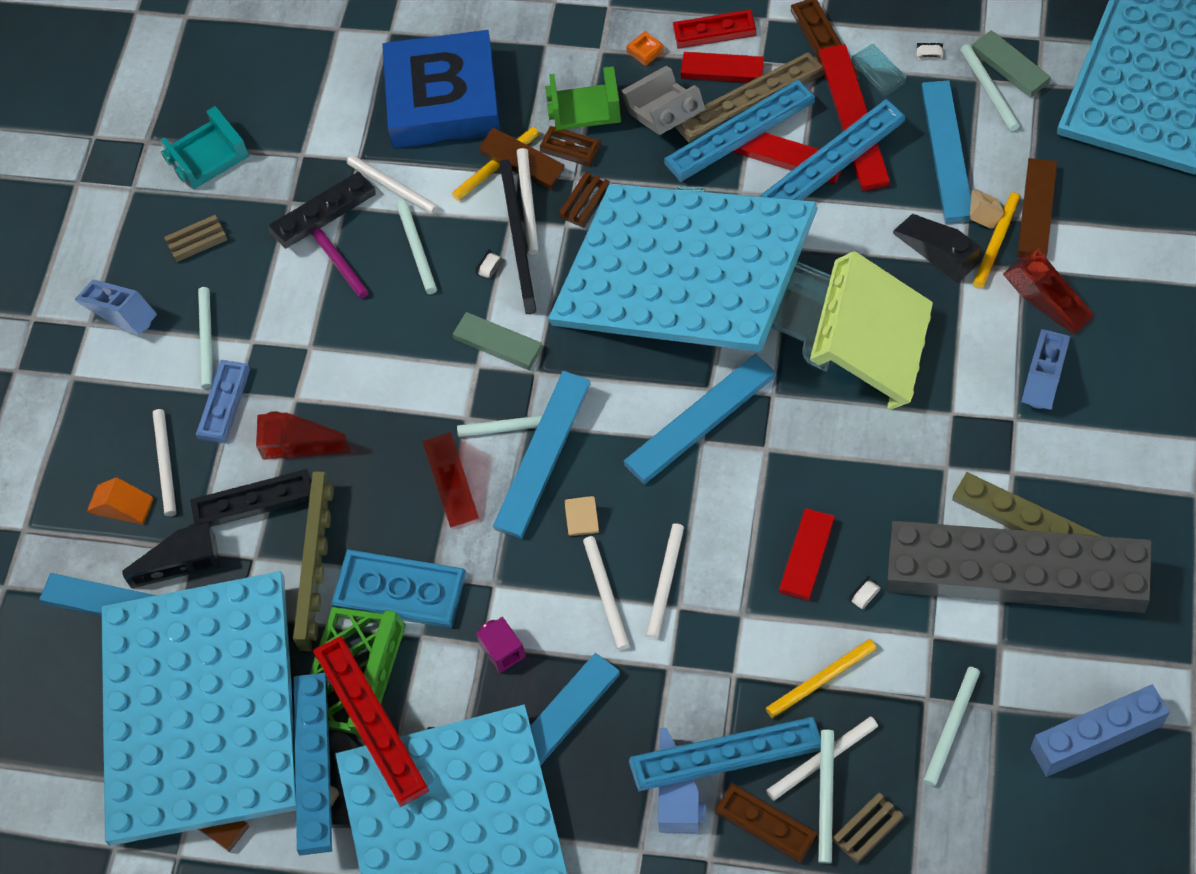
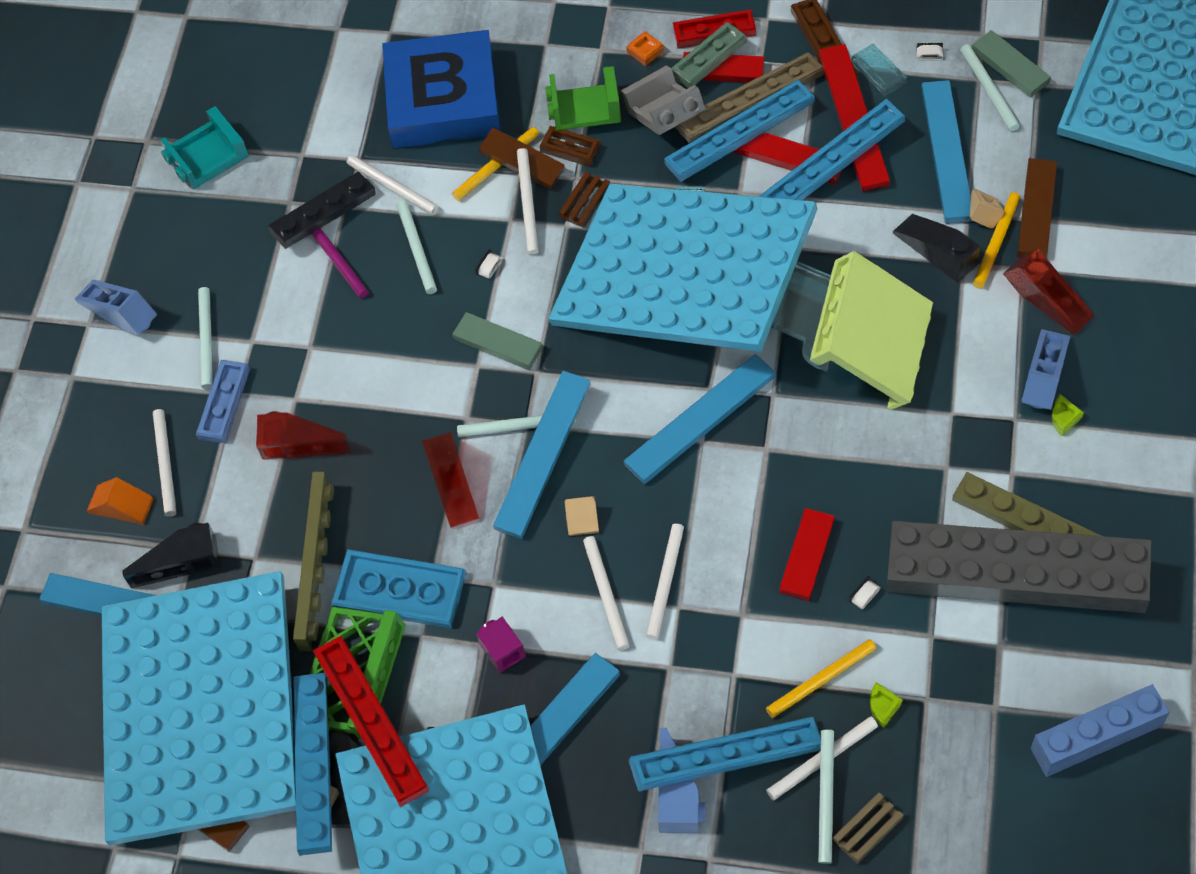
(194, 235): dark tan tile -> none
(252, 499): black plate -> none
(517, 236): black tile -> none
(708, 55): none -> sand green tile
(766, 823): reddish brown tile -> none
(883, 704): none -> lime tile
(951, 727): light aqua bar -> none
(1065, 415): none -> lime tile

